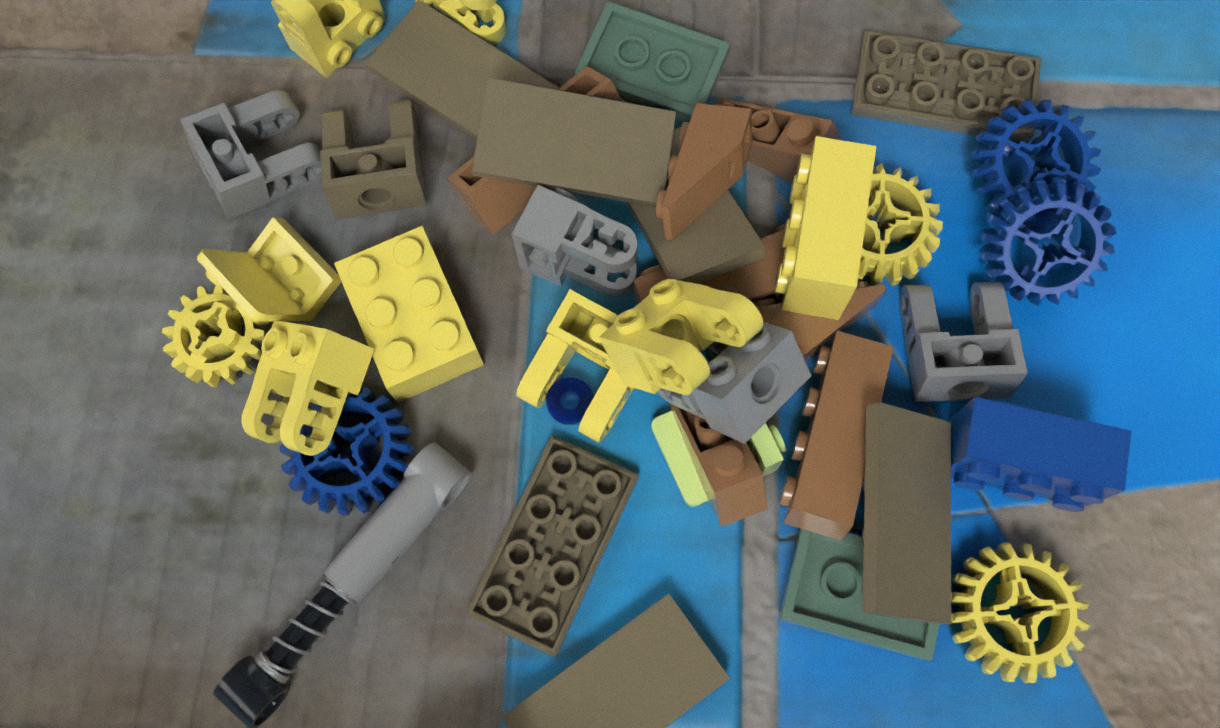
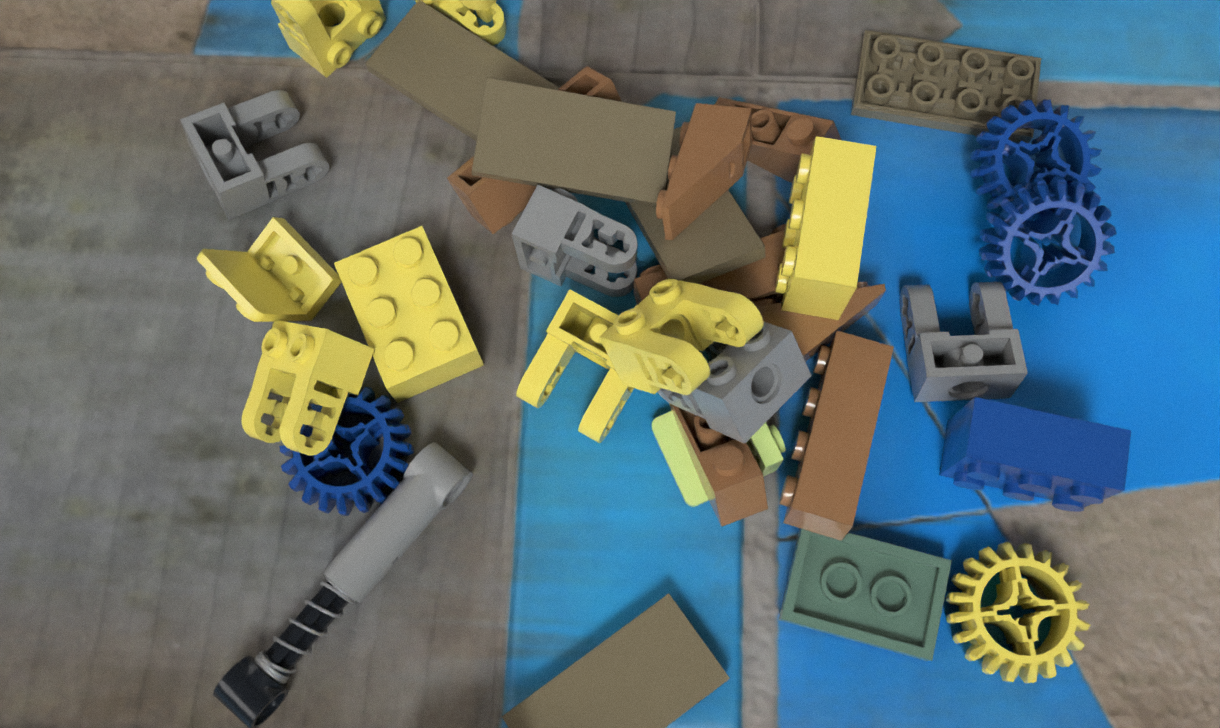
(212, 355): light yellow gear -> none
(372, 176): dark tan brick -> none
(553, 546): dark tan tile -> none
(563, 388): clear blue plate -> none
(654, 60): sand green plate -> none
(907, 515): dark tan tile -> none
(911, 220): light yellow gear -> none

